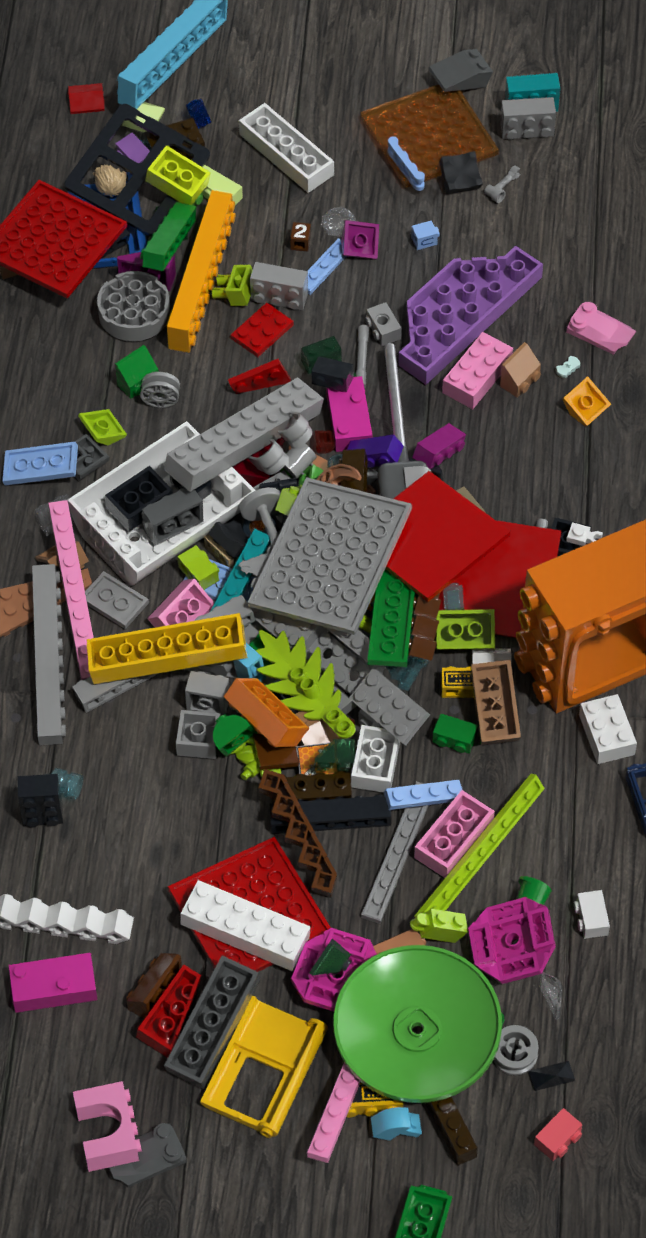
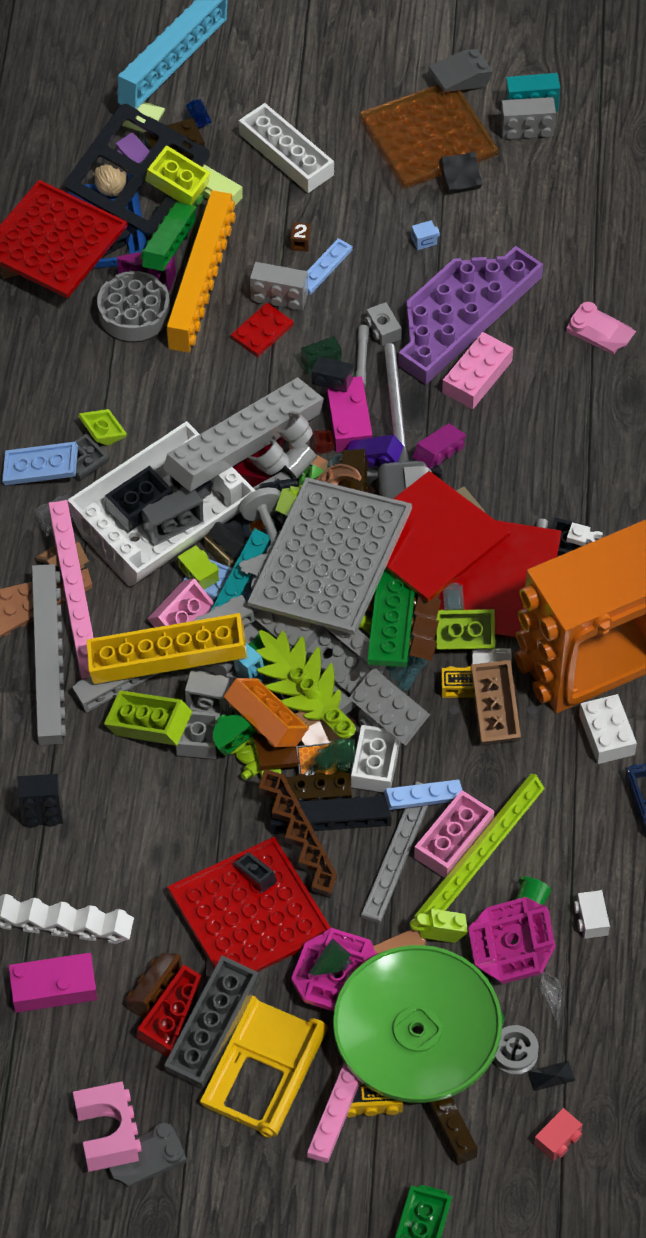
(69, 783): clear light blue wheel -> none
(86, 98): red slope -> none
(115, 600): light grey plate -> none
(132, 370): green slope -> none
(148, 717): none -> lime brick
(160, 389): light grey wheel -> none
(238, 286): lime brick -> none
(245, 925): white brick -> none
(256, 872): none -> black slope
(261, 377): red wing -> none
(334, 220): clear hair -> none
(360, 239): magenta slope -> none
(394, 1122): medium azure brick -> none
(408, 168): light blue plate -> none
(455, 733): green brick -> none
(496, 192): light grey brick -> none
(520, 371): medium nougat slope -> none
(568, 367): light aqua piece -> none
(585, 402): light orange slope -> none

